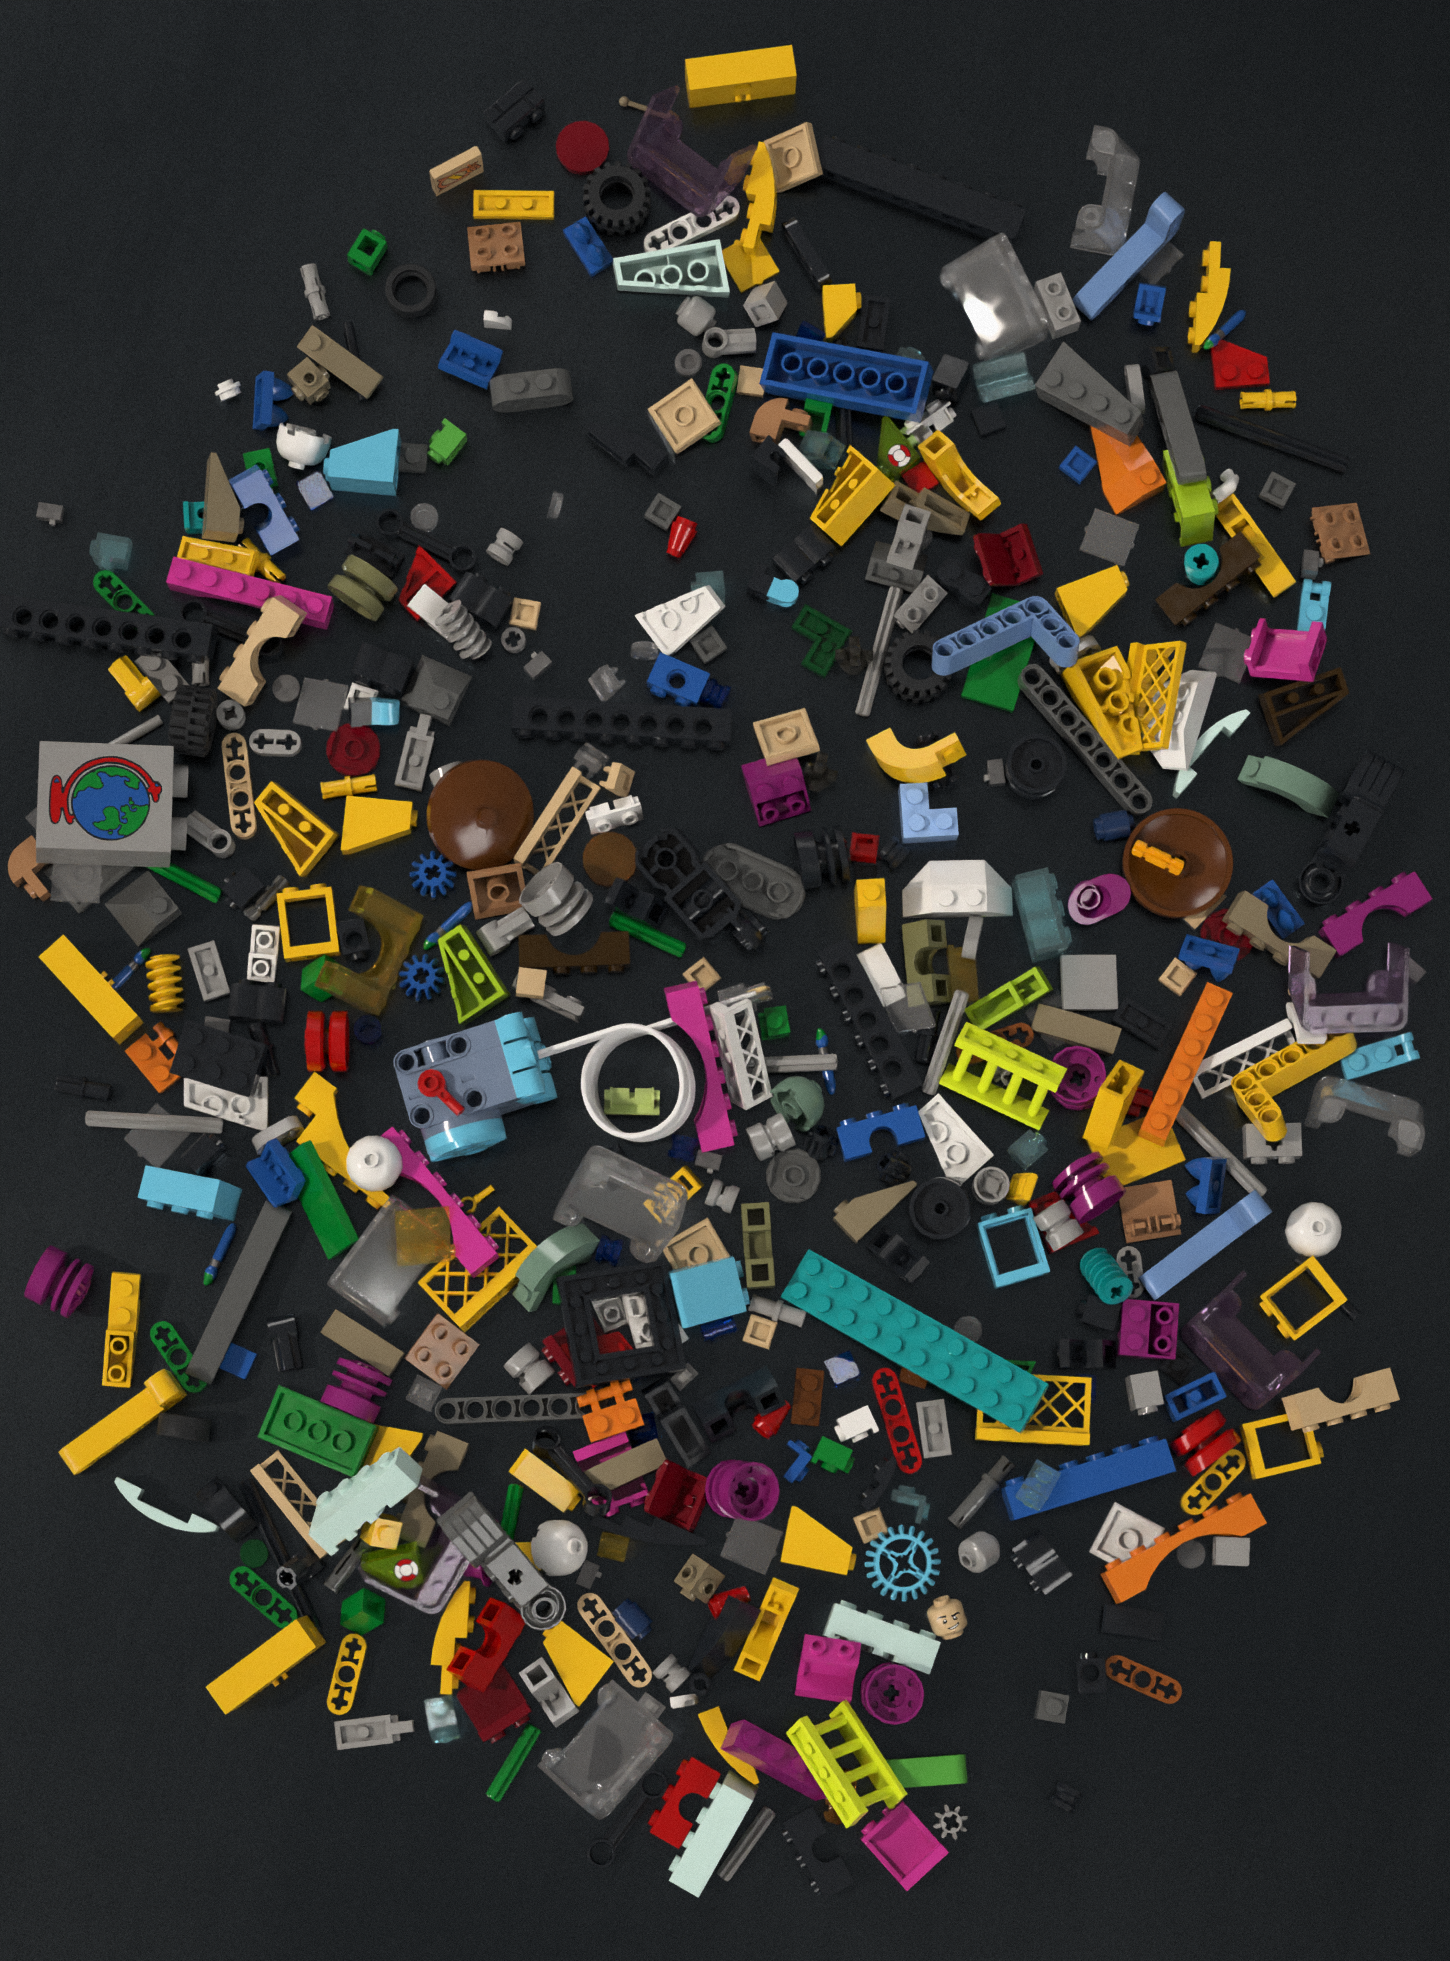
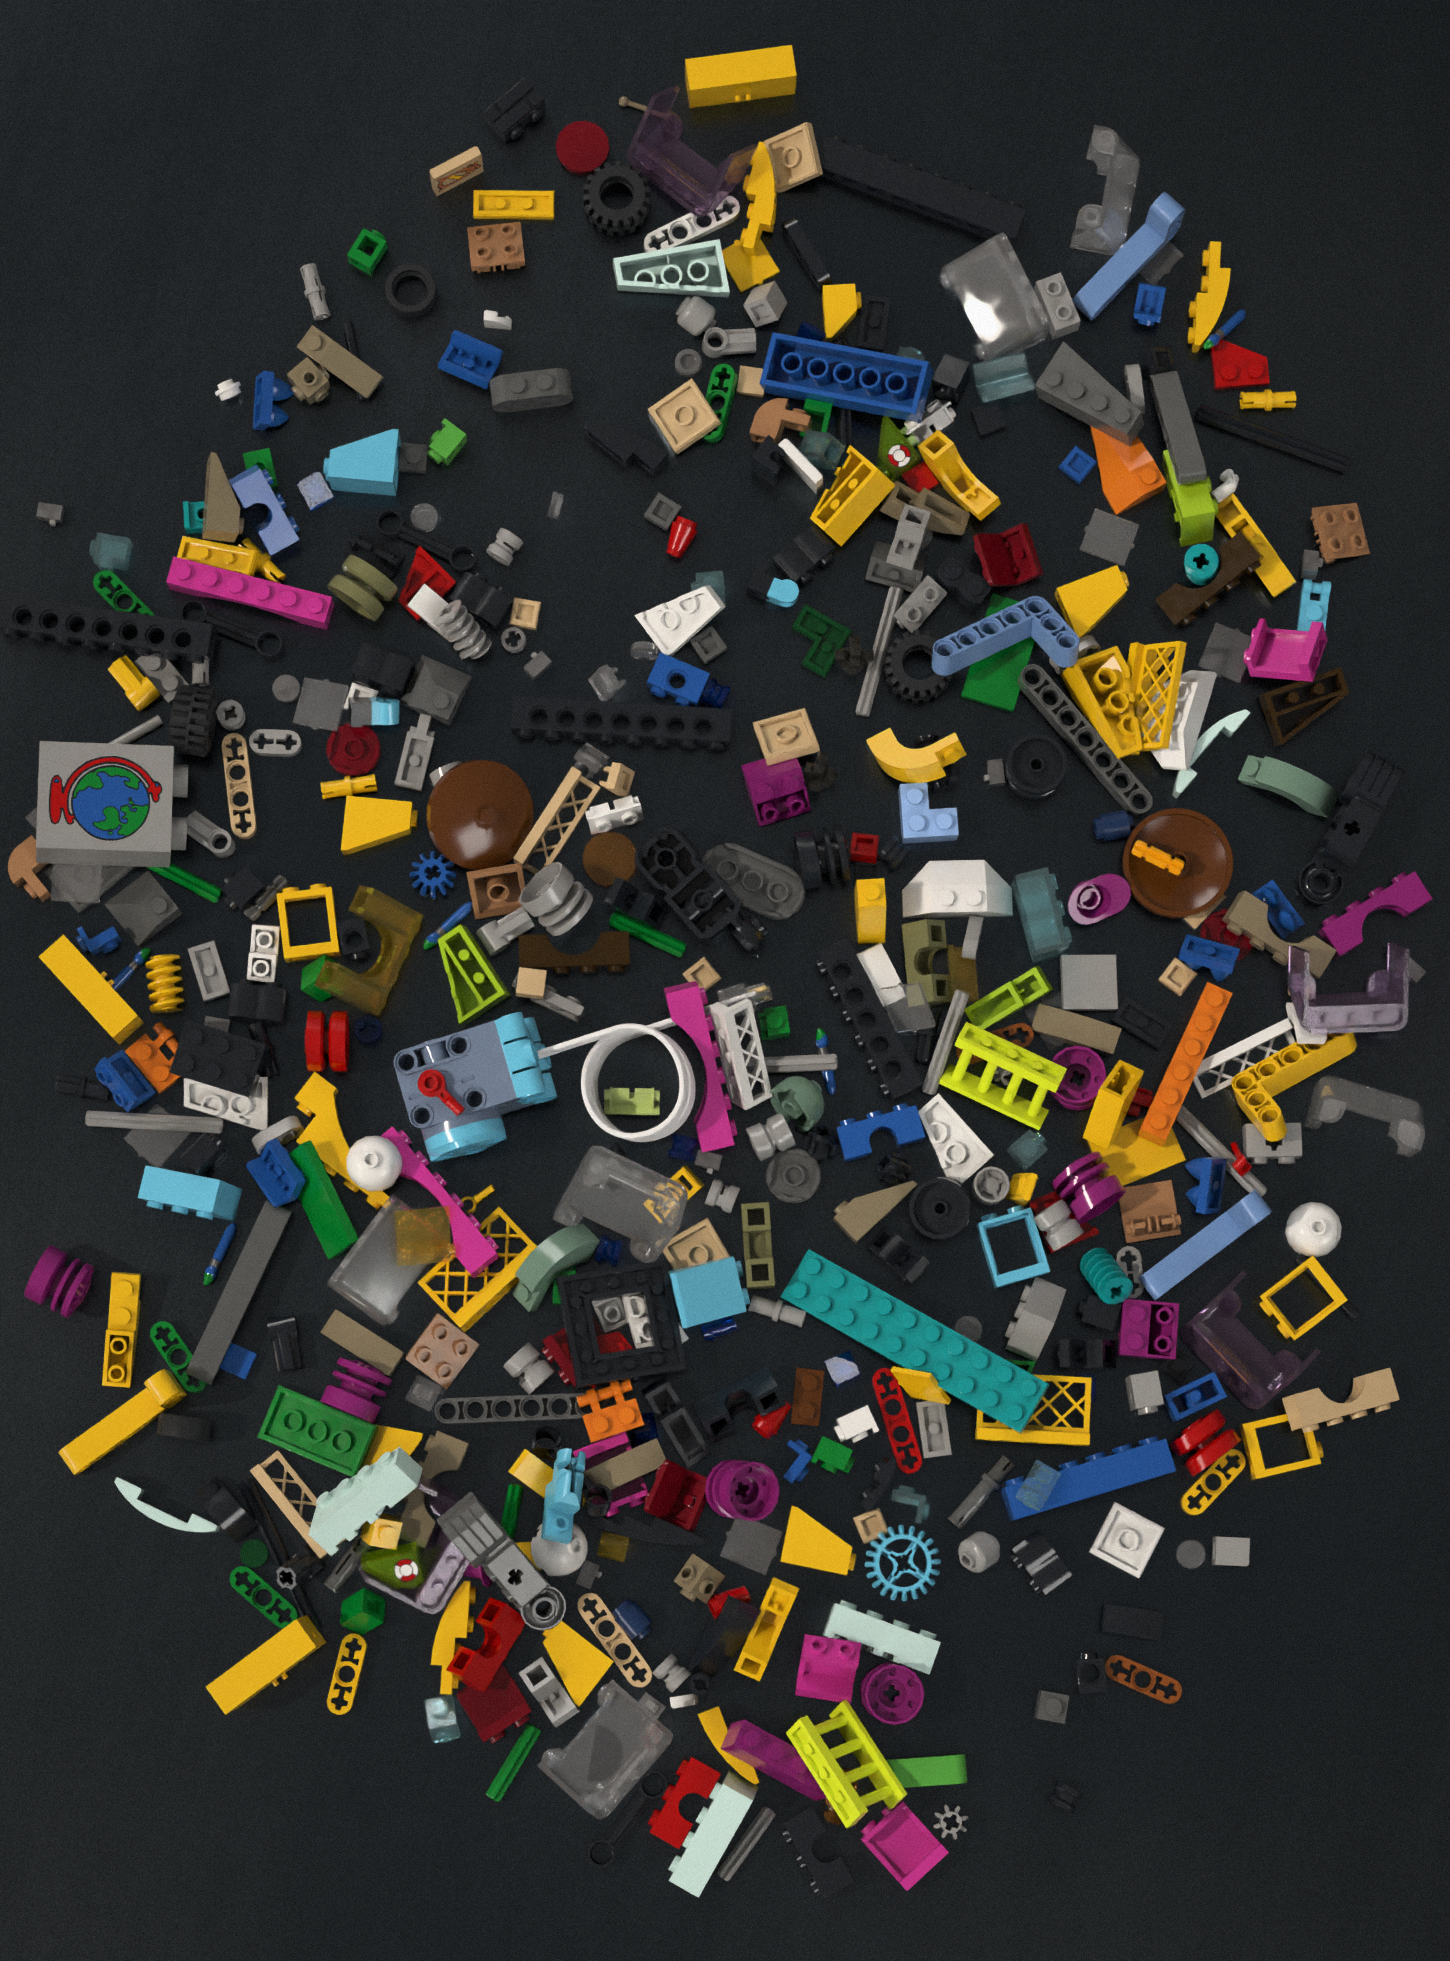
(103, 942): none -> blue bracket
(124, 1081): none -> blue bracket
(243, 679): tan arch -> none
(296, 827): yellow wedge -> none
(301, 445): white cylinder -> none
(370, 1731): light grey hinge -> none
(412, 974): blue gear -> none
(563, 1496): none -> medium azure plate
(588, 246): blue tile -> none
(683, 1378): flat silver piece -> none
(759, 1331): tan tile -> none
(920, 1385): none -> yellow piece
(947, 1617): tan head -> none
(1035, 1318): none -> light grey brick
(1132, 1575): orange arch -> none
(1241, 1164): none -> red hand
(1277, 490): dark grey plate -> none
(1378, 1056): medium azure plate -> none

